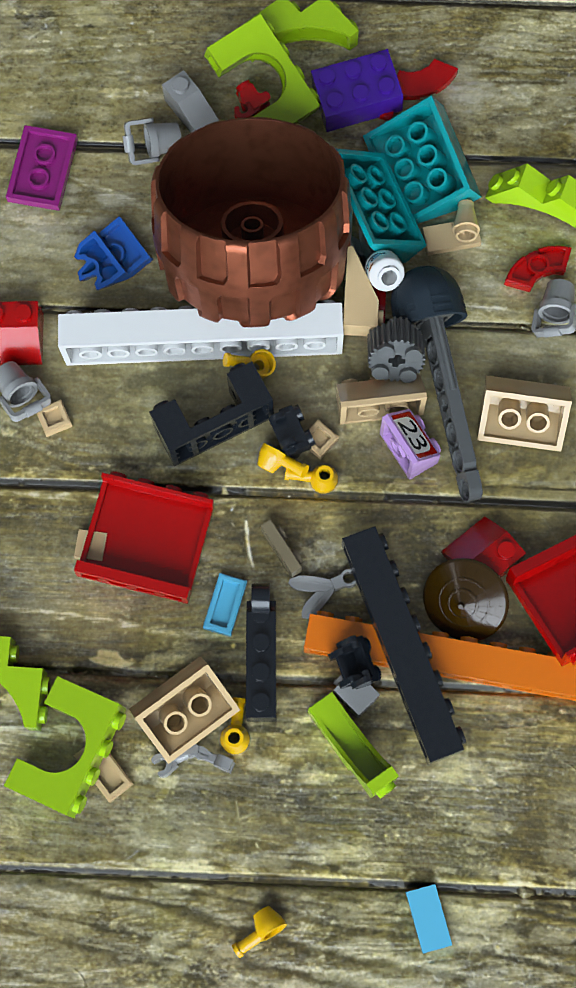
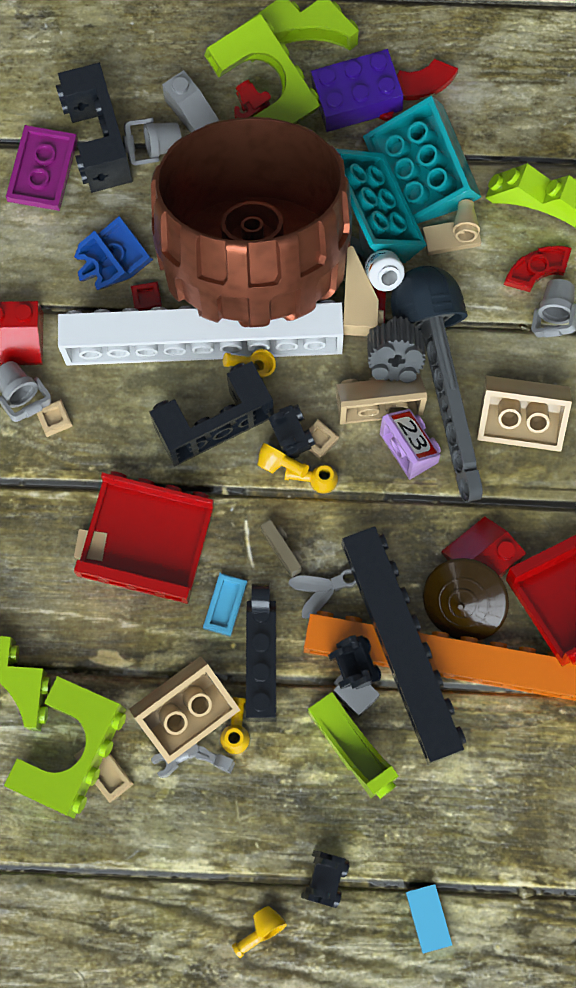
(84, 97): none -> black plate
(146, 296): none -> red tile
(326, 879): none -> black piece

